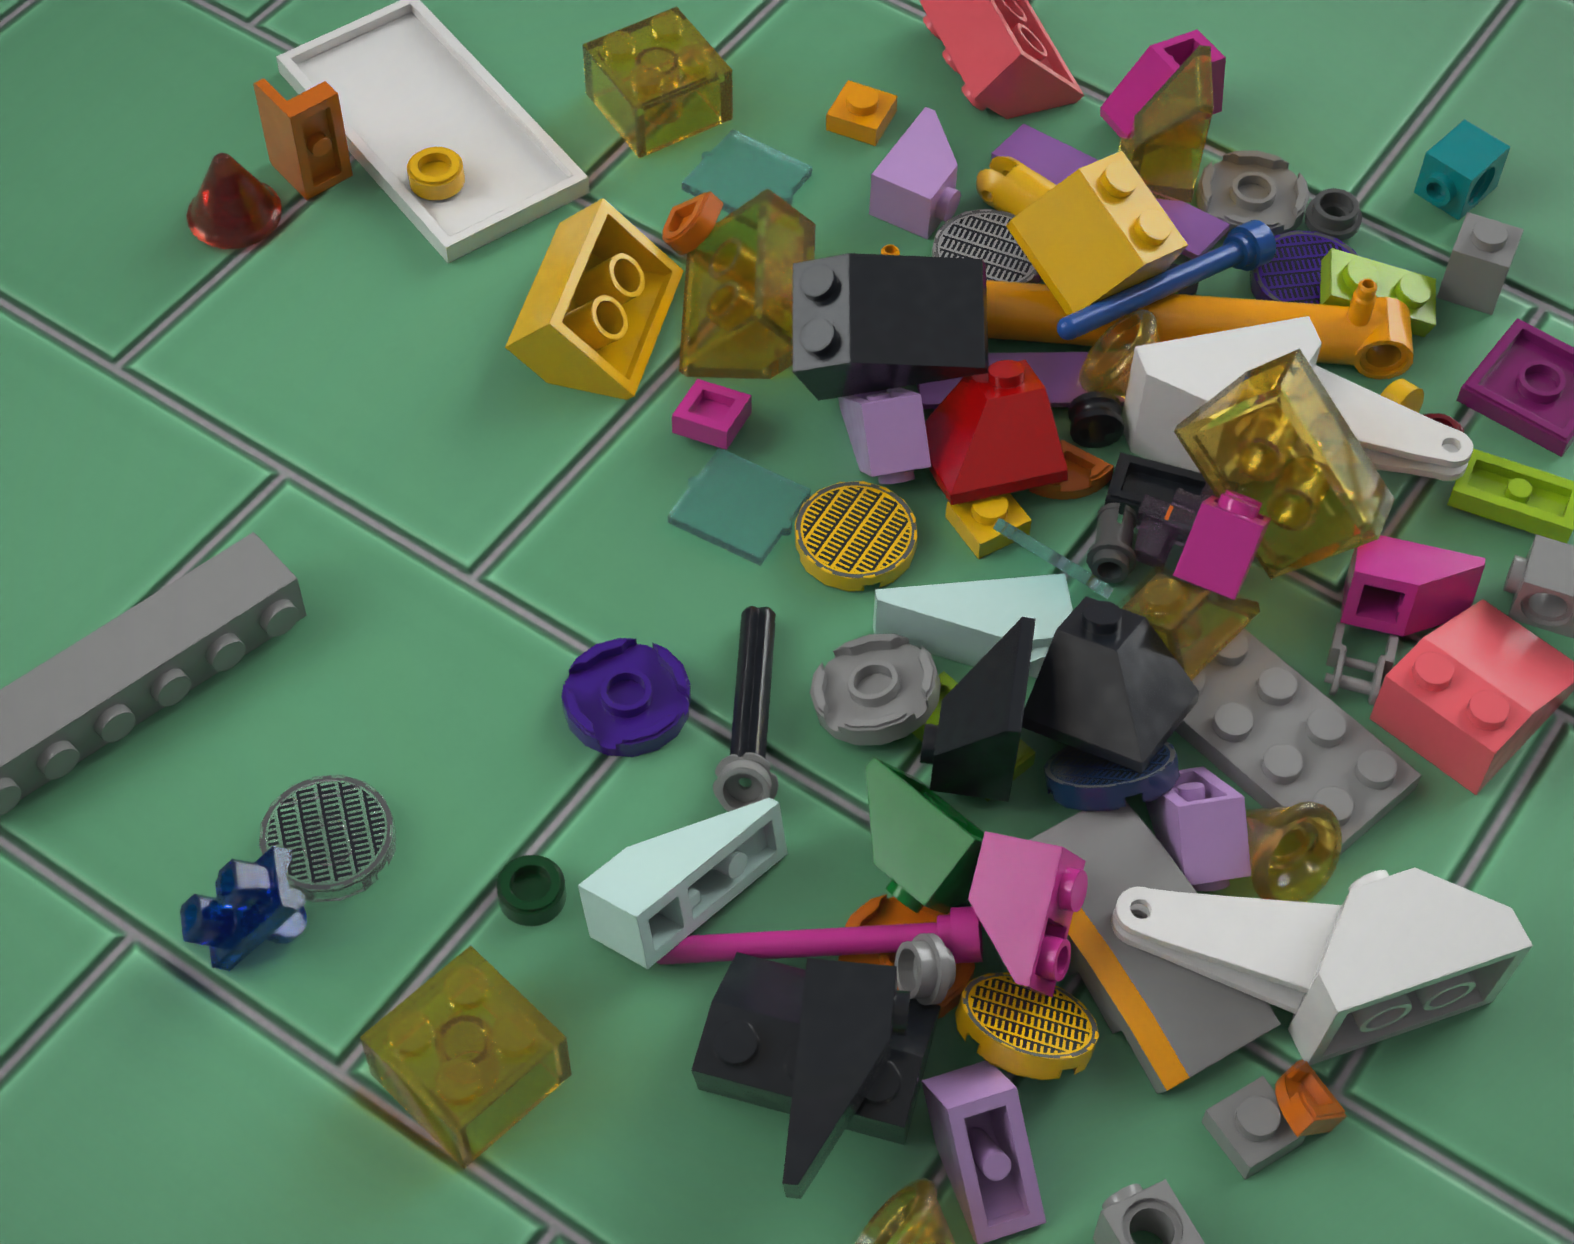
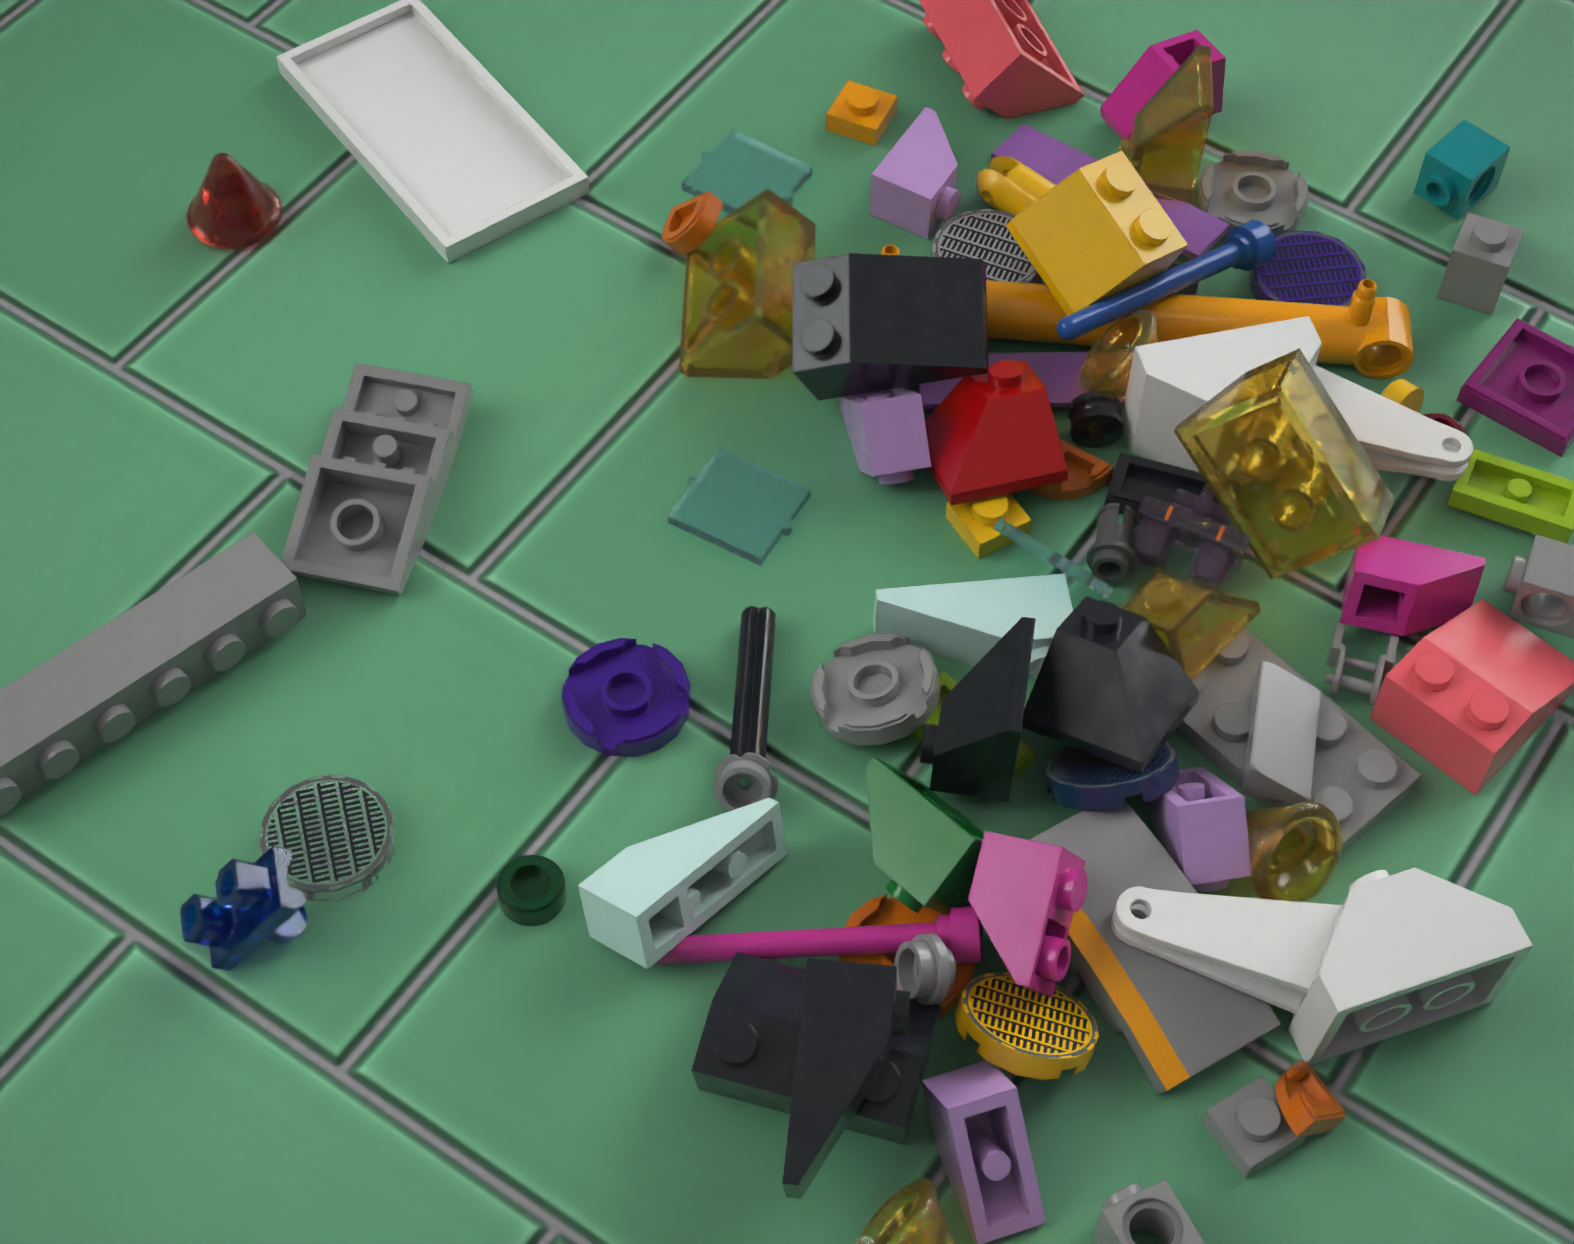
(305, 136): orange panel -> none
(377, 479): none -> light grey slope
(435, 173): yellow tile -> none
(467, 1056): clear yellow brick -> none
(595, 305): yellow slope -> none
(658, 81): clear yellow brick -> none
(711, 414): dark pink plate -> none
(855, 535): tile -> none
(1223, 543): dark pink slope -> none
(1281, 736): none -> light grey slope
(1334, 214): dark grey plate -> none
(1345, 270): lime plate -> none

